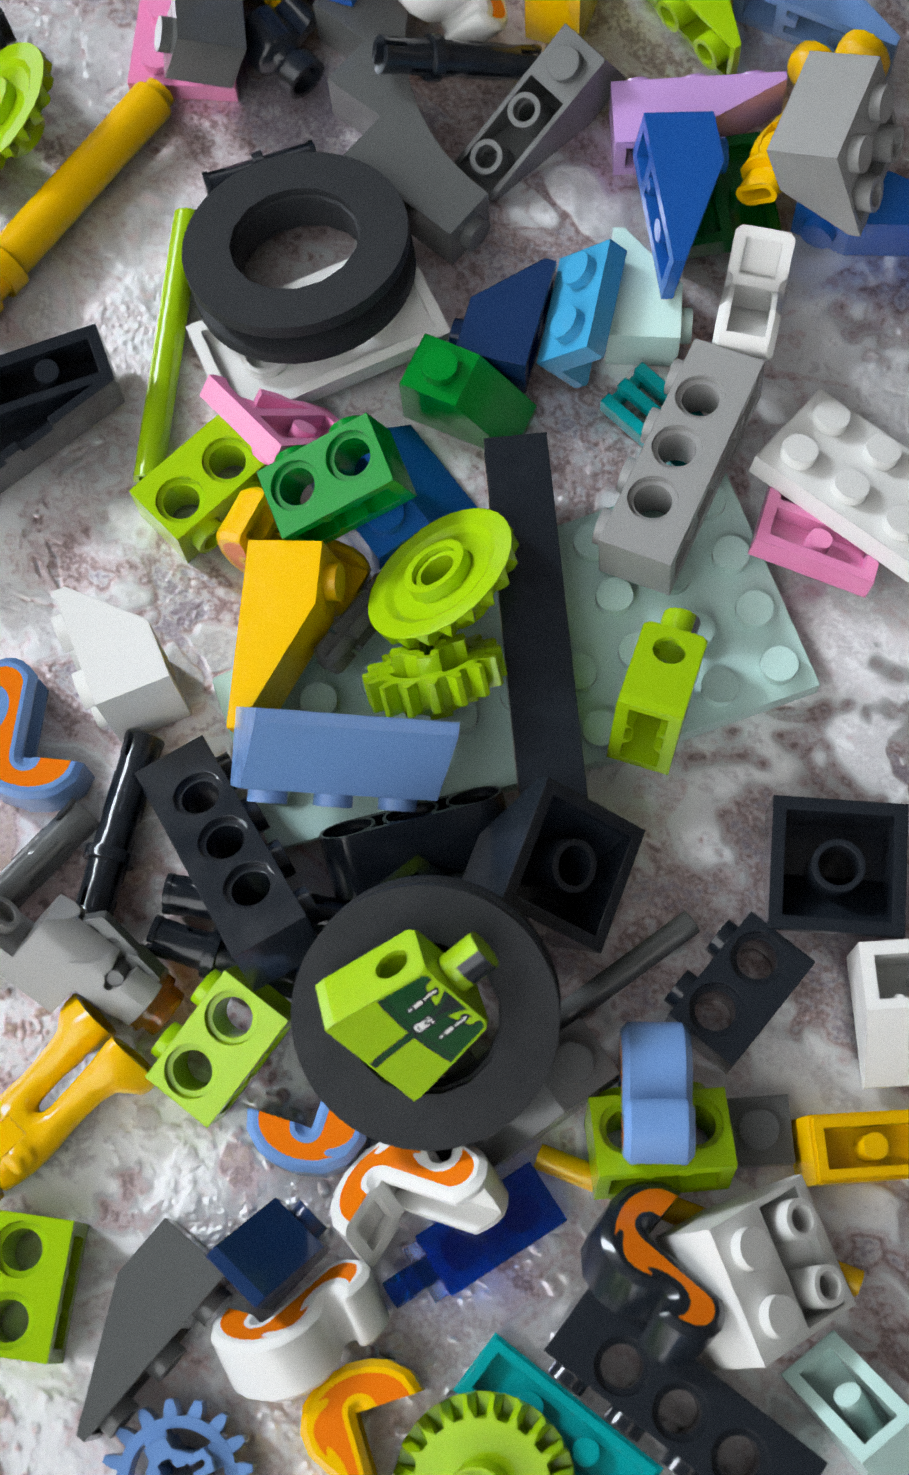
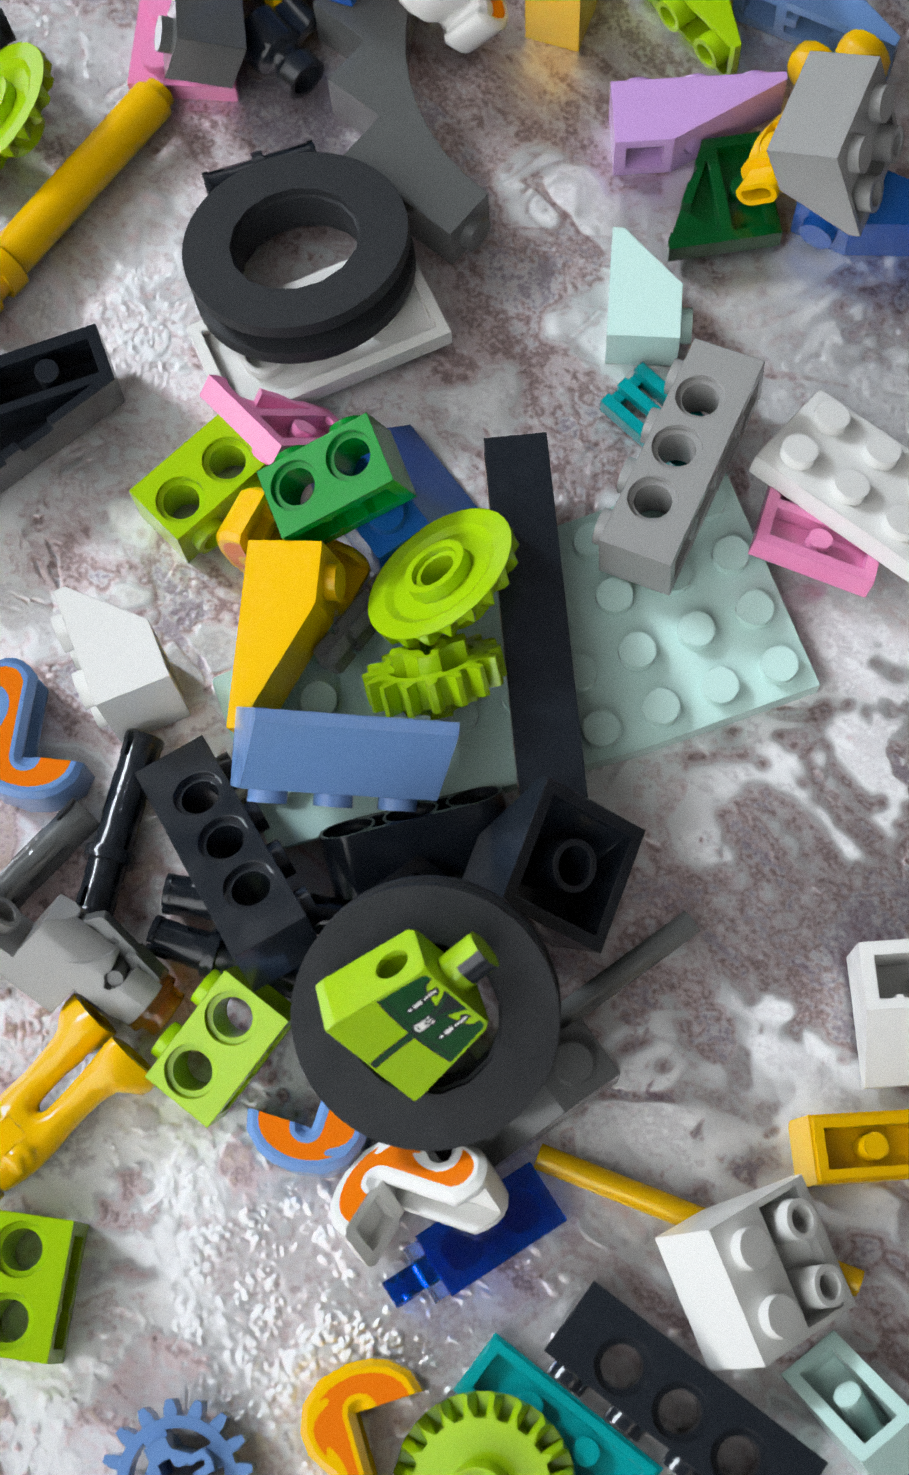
(150, 1312): dark grey slope -> none
(166, 355): lime piece -> none
(271, 1252): dark blue slope -> none
(304, 1337): white animal -> none
(441, 57): black pin -> none
(462, 394): green slope -> none
(509, 321): dark blue slope -> none
(540, 113): dark grey slope -> none
(581, 311): dark azure bracket -> none
(644, 1281): black animal -> none
(656, 1093): medium blue animal -> none
(657, 691): lime torso -> none
(676, 173): blue slope -> none
(708, 1170): lime brick -> none
(747, 999): black brick -> none
(754, 291): white animal -> none
(762, 1131): dark grey plate -> none
(835, 866): black slope -> none

